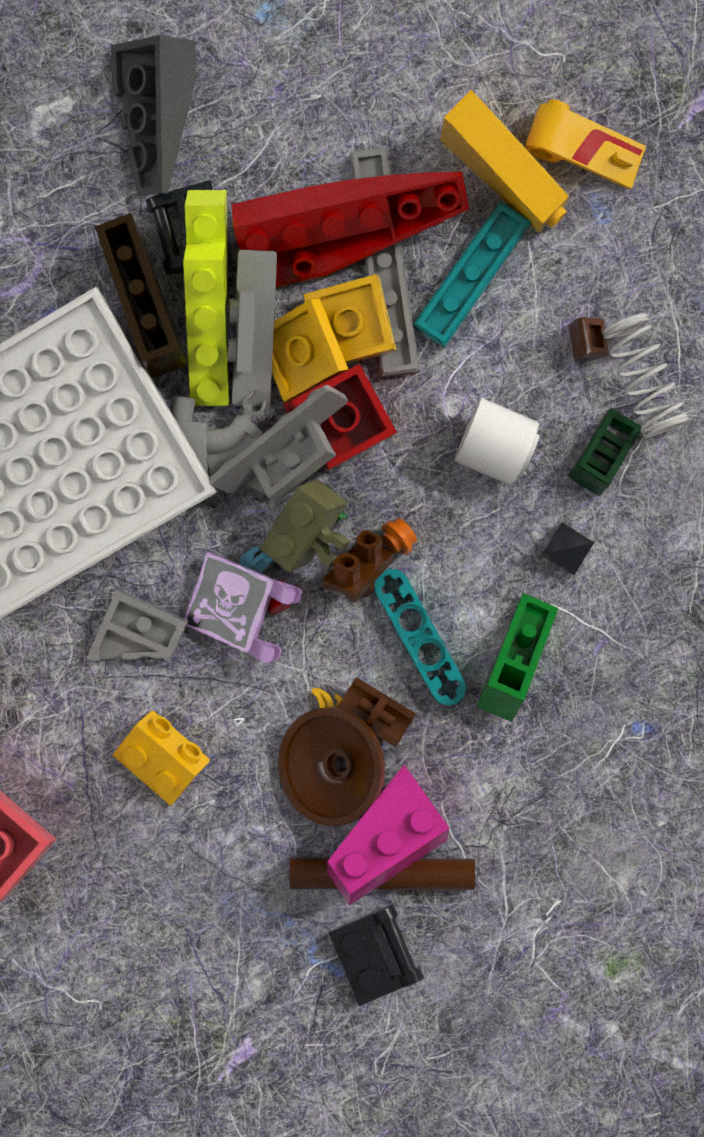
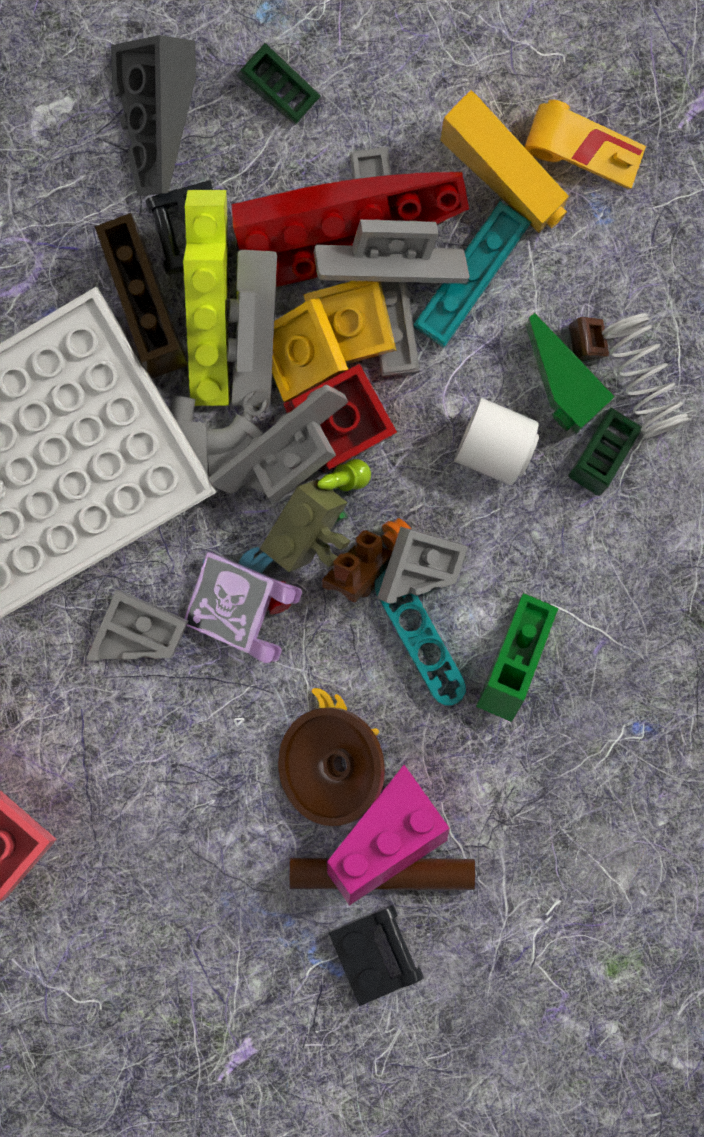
(161, 757): yellow bracket -> none
(278, 65): none -> dark green slope
(352, 475): none -> lime bar
(381, 713): reddish brown hips -> none
(392, 254): none -> light grey bracket
(420, 564): none -> light grey wing
(567, 548): black slope -> none
(568, 383): none -> green slope

